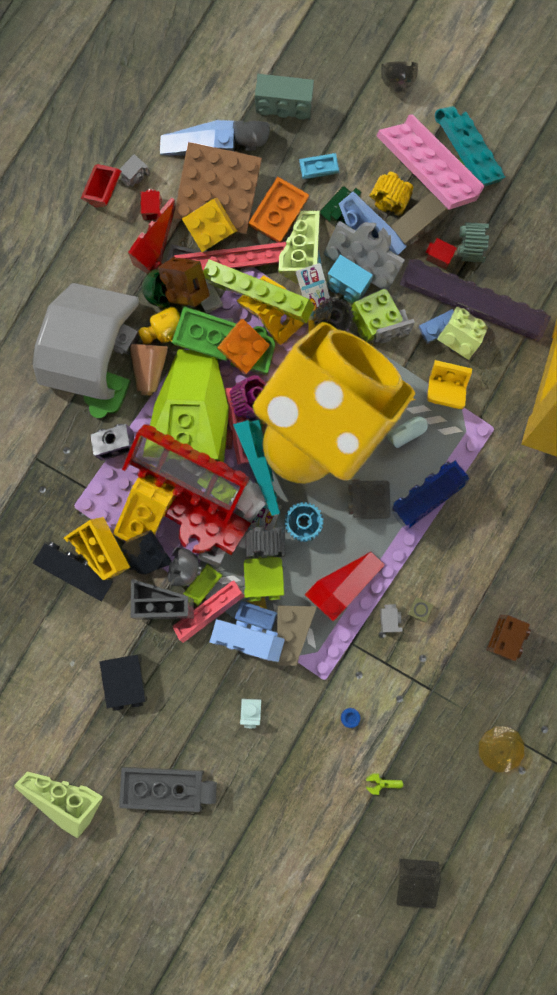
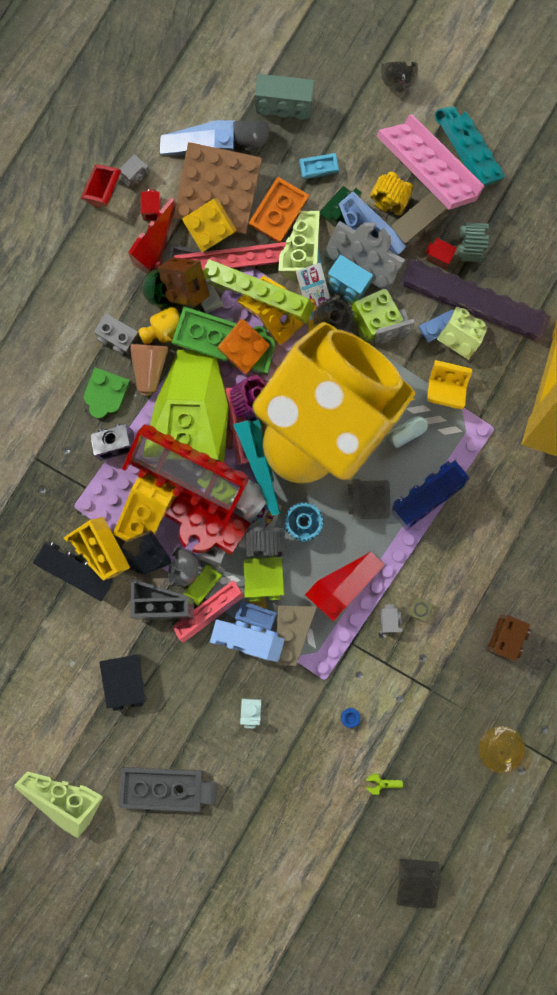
(79, 339): light grey windscreen -> none

